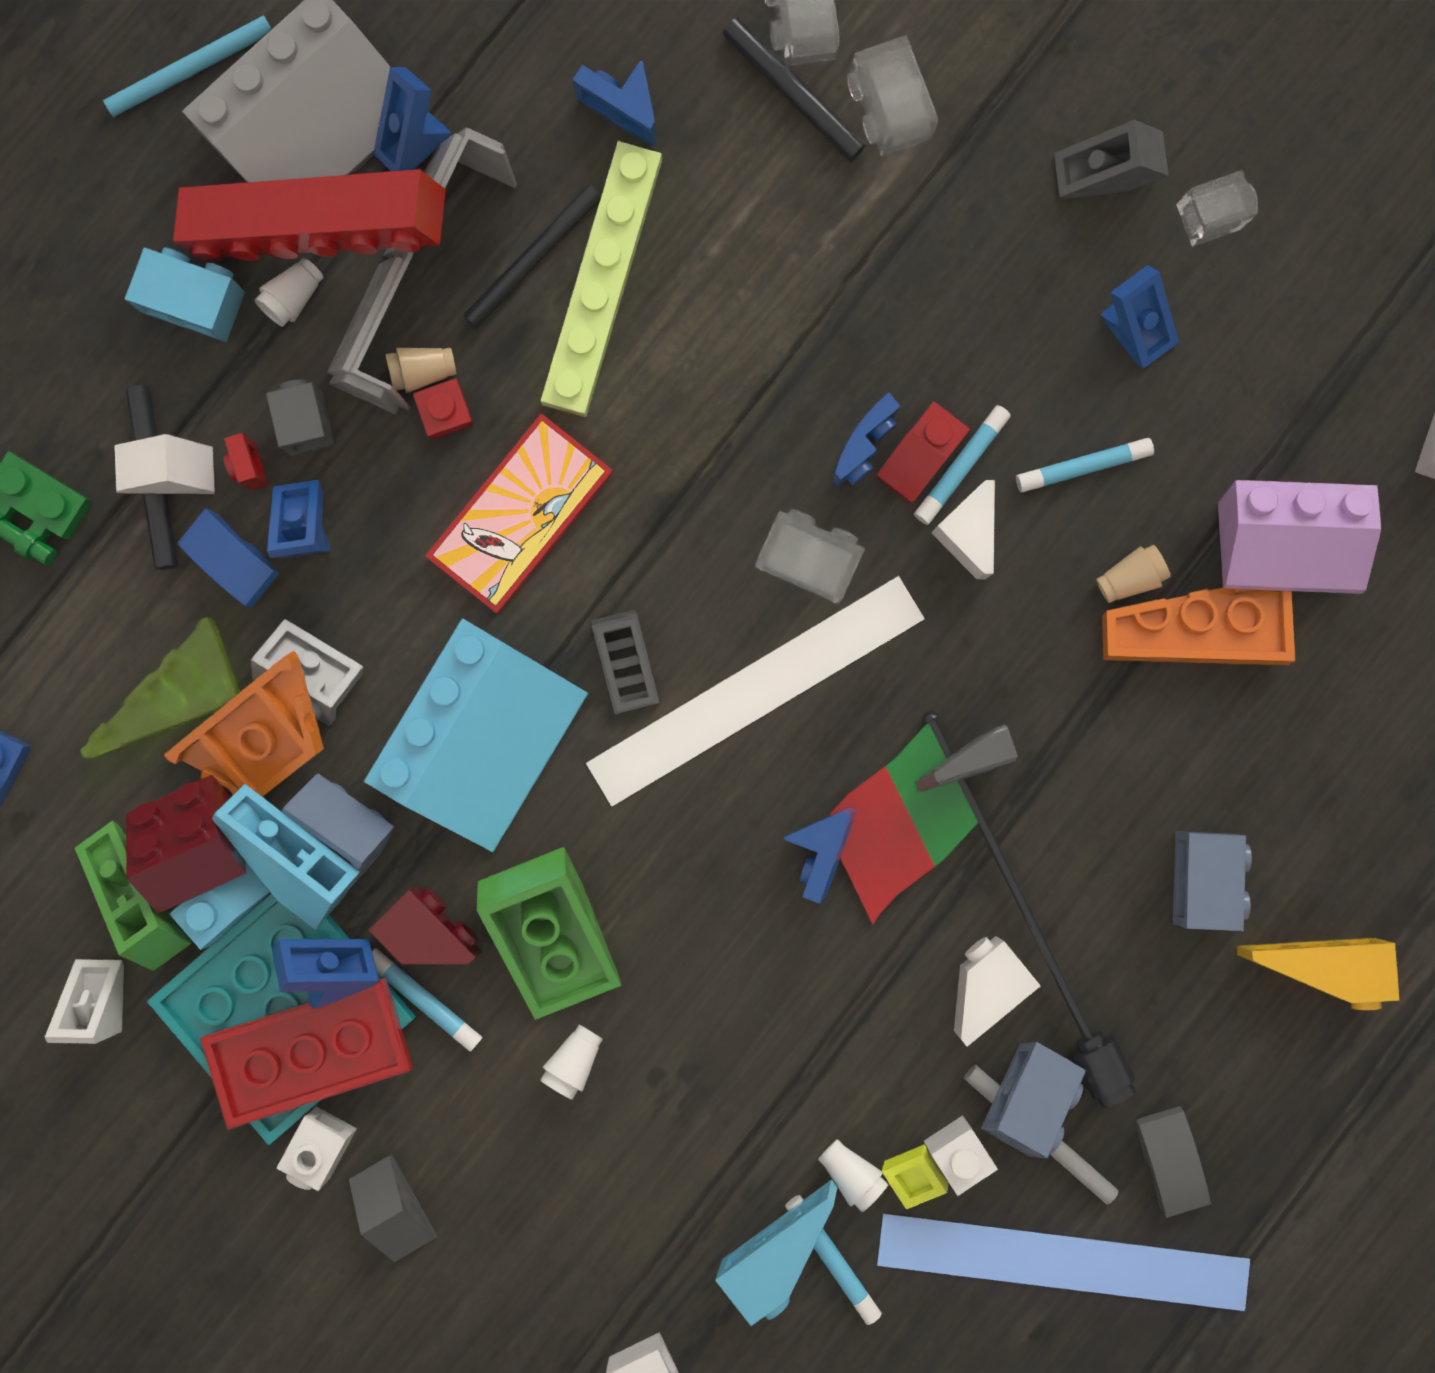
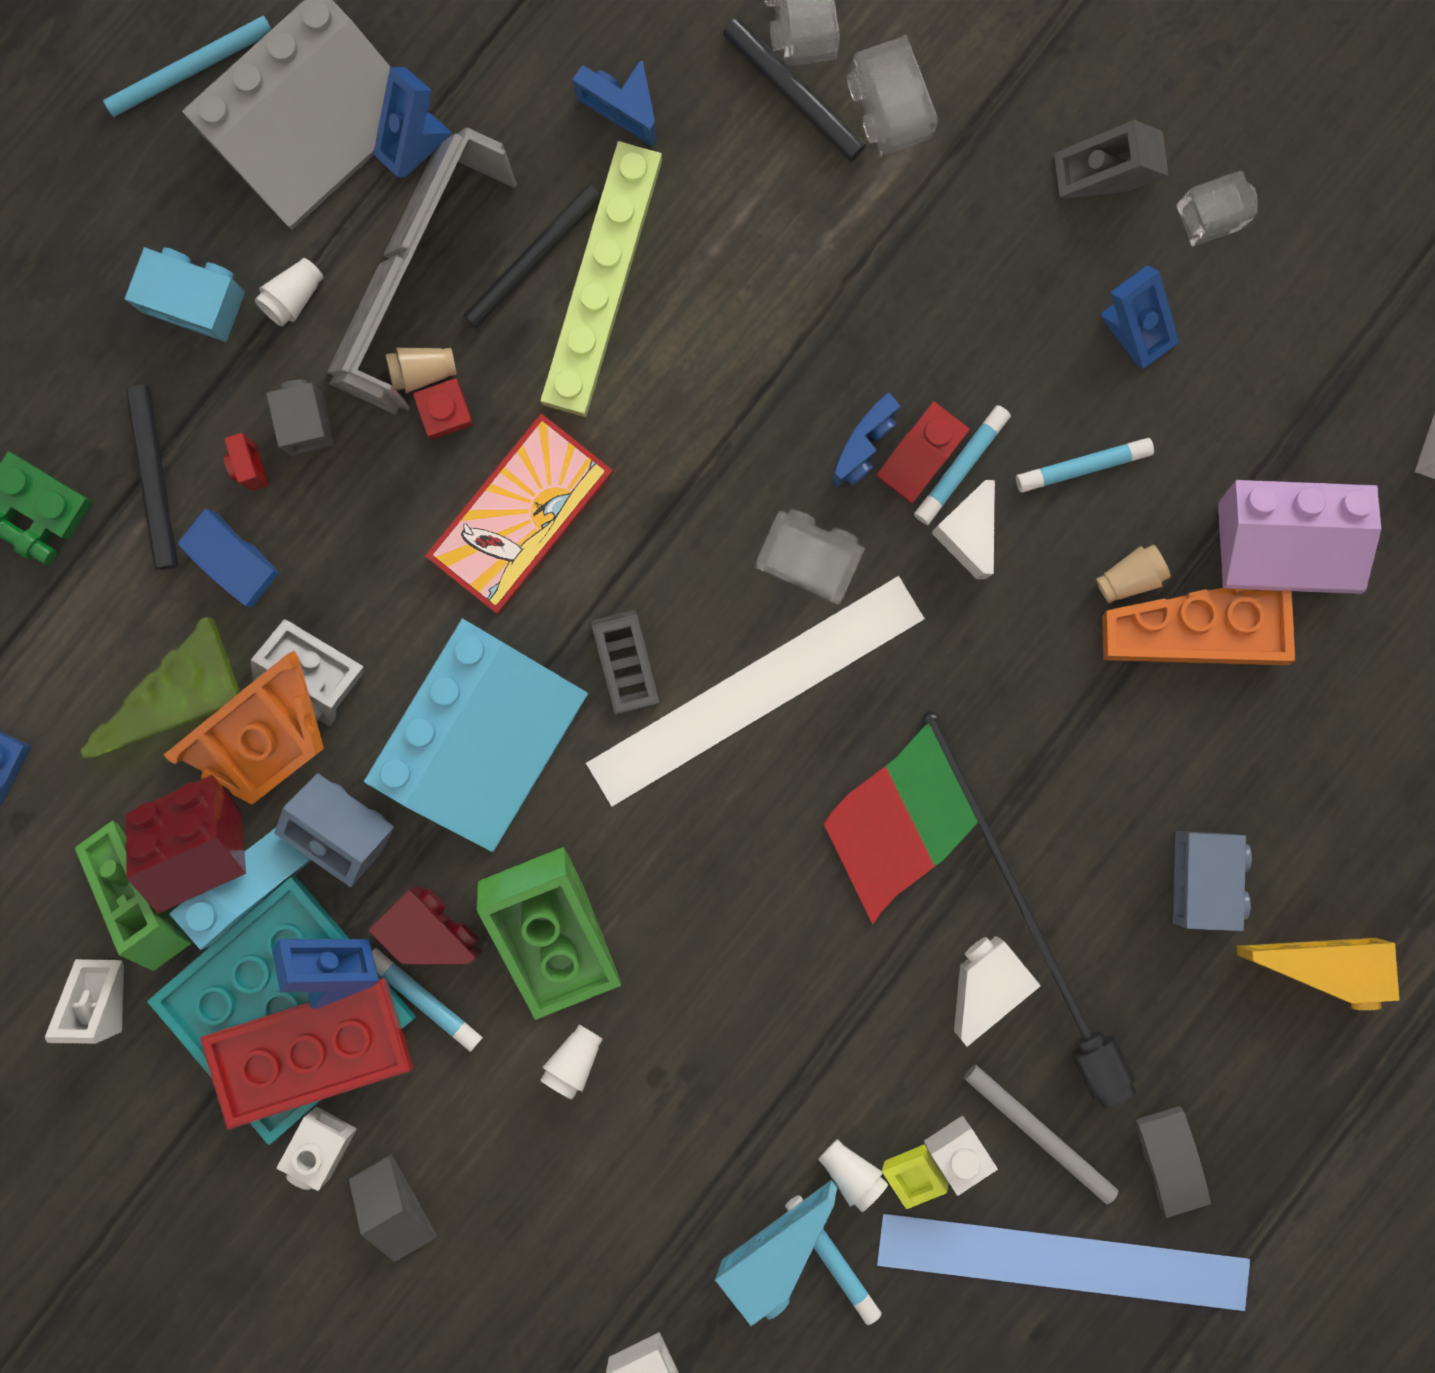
(164, 466): white slope -> none
(285, 856): medium azure slope -> none
(297, 521): blue slope -> none
(310, 216): red brick -> none
(828, 840): blue slope -> none
(979, 756): dark grey slope -> none
(1034, 1100): sand blue brick -> none

